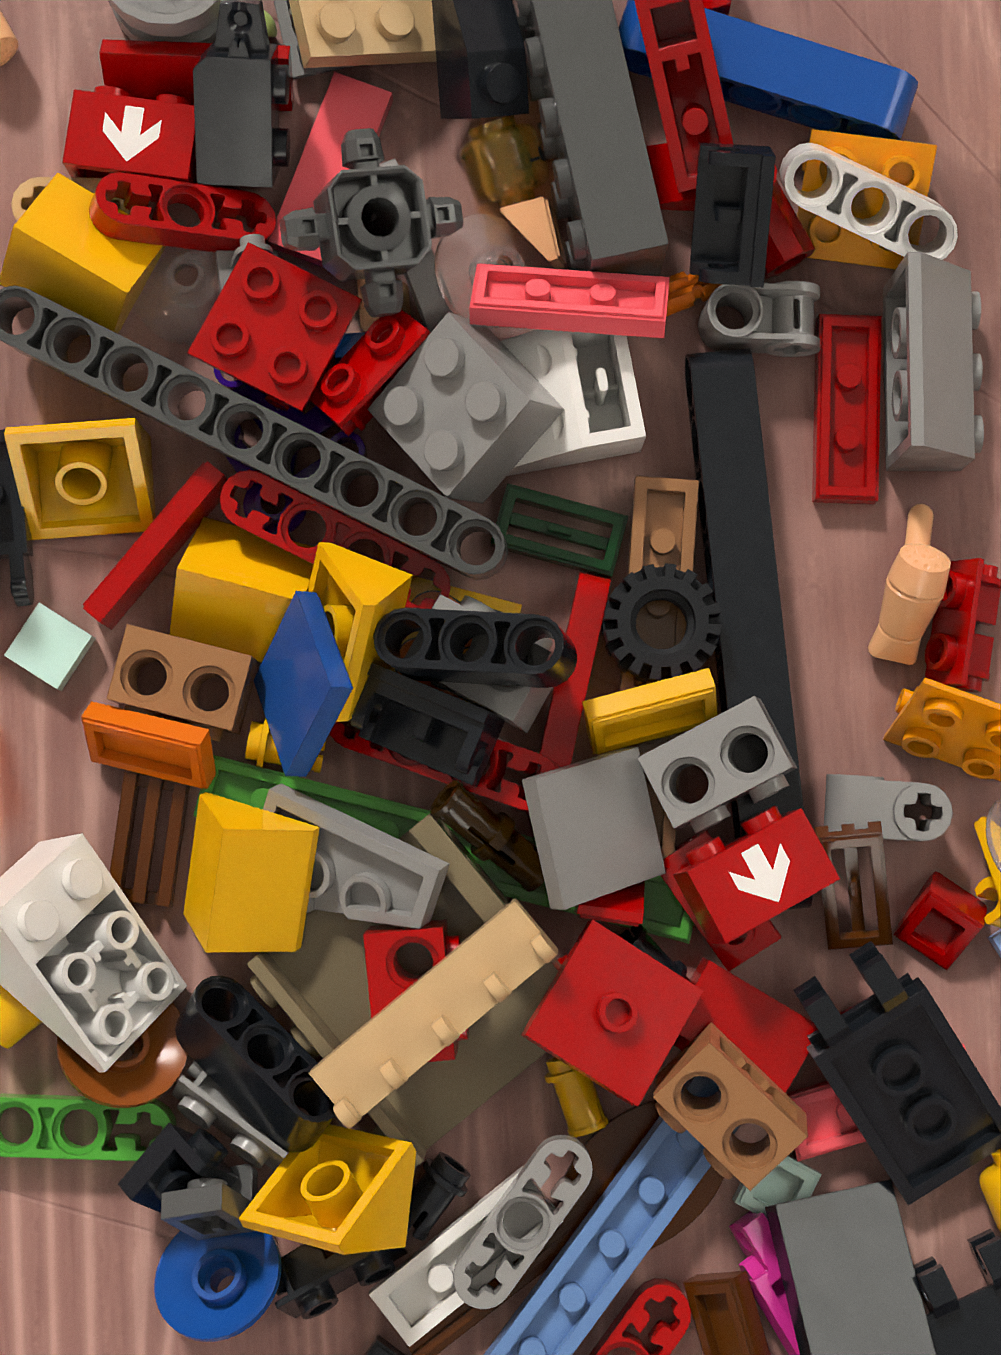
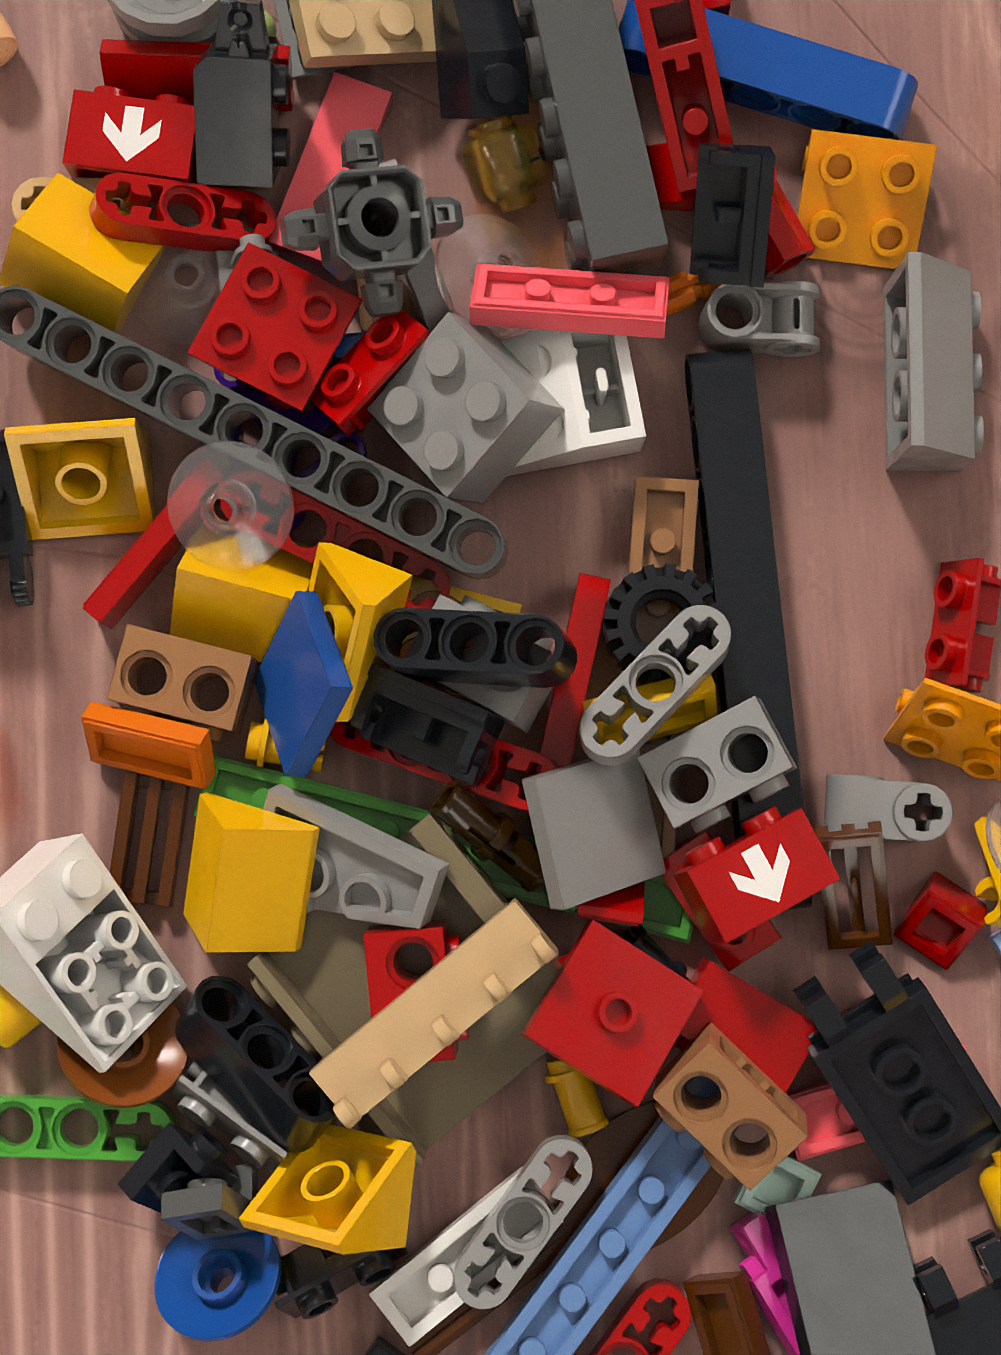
(50, 646): light aqua tile -> none
(258, 499): none -> clear dish
(434, 1192): black pin -> none
(539, 225): light nougat slope -> none
(568, 508): dark green tile -> none
(675, 638): none -> light grey beam
(847, 178): white beam -> none
(847, 409): red tile -> none
(911, 592): light nougat piece -> none

